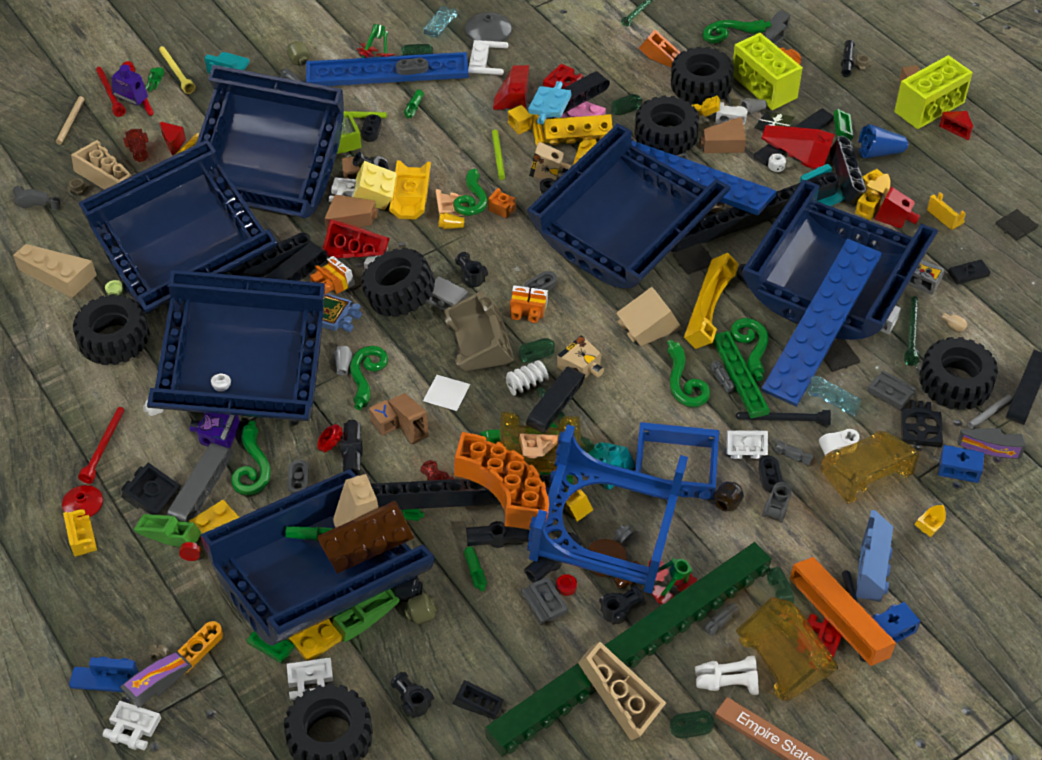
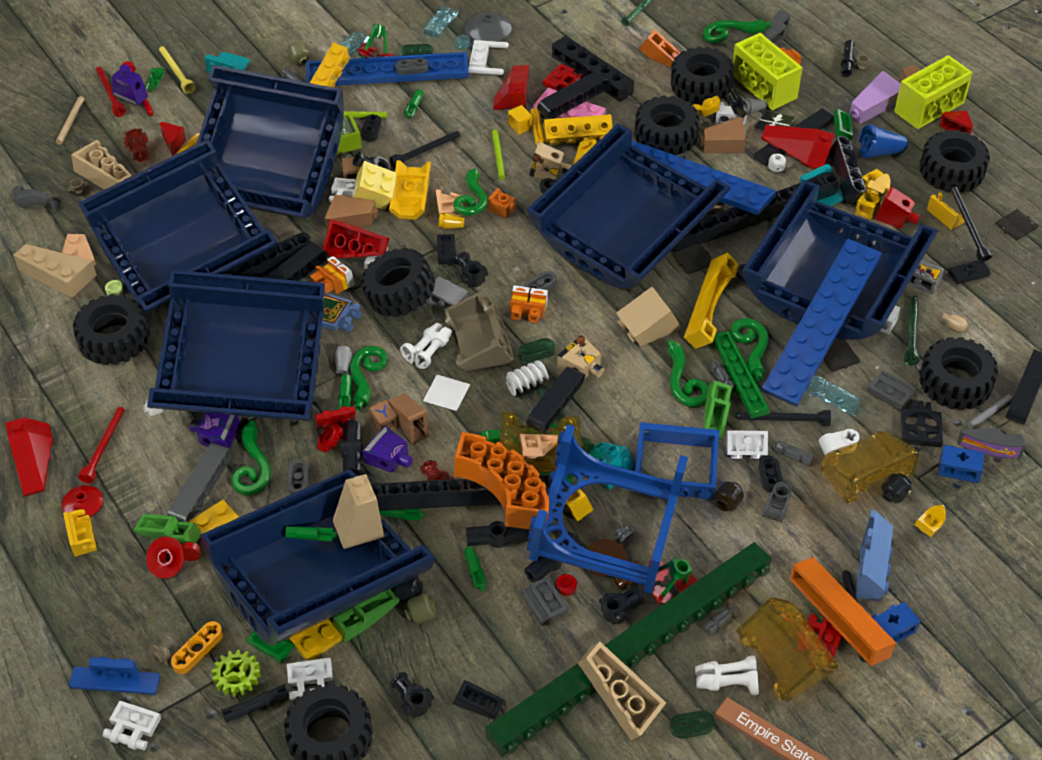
(31, 449): none -> red wedge
(78, 246): none -> light nougat wing
(149, 489): black plate -> none
(155, 678): slope -> none
(157, 557): none -> red dish
(220, 382): white plate -> none
(236, 673): none -> lime gear
(247, 706): none -> black pin
(331, 66): none -> yellow brick
(338, 416): none -> red plate
(344, 397): none -> green piece
(354, 41): none -> clear light blue plate
(366, 537): reddish brown plate -> none
(387, 451): none -> dark purple torso
(393, 159): none -> black piece
(433, 335): none -> white piece
(446, 249): none -> black plate
(463, 42): none -> clear light blue plate
(549, 102): medium azure plate -> none
(585, 62): none -> black brick
(626, 104): clear green plate -> none
(717, 407): none -> bright green slope
(737, 104): none -> black piece
(778, 580): clear green plate -> none
(875, 98): none -> lavender slope
(896, 487): none -> black head
(959, 147): none -> black tyre
(982, 252): none -> black piece

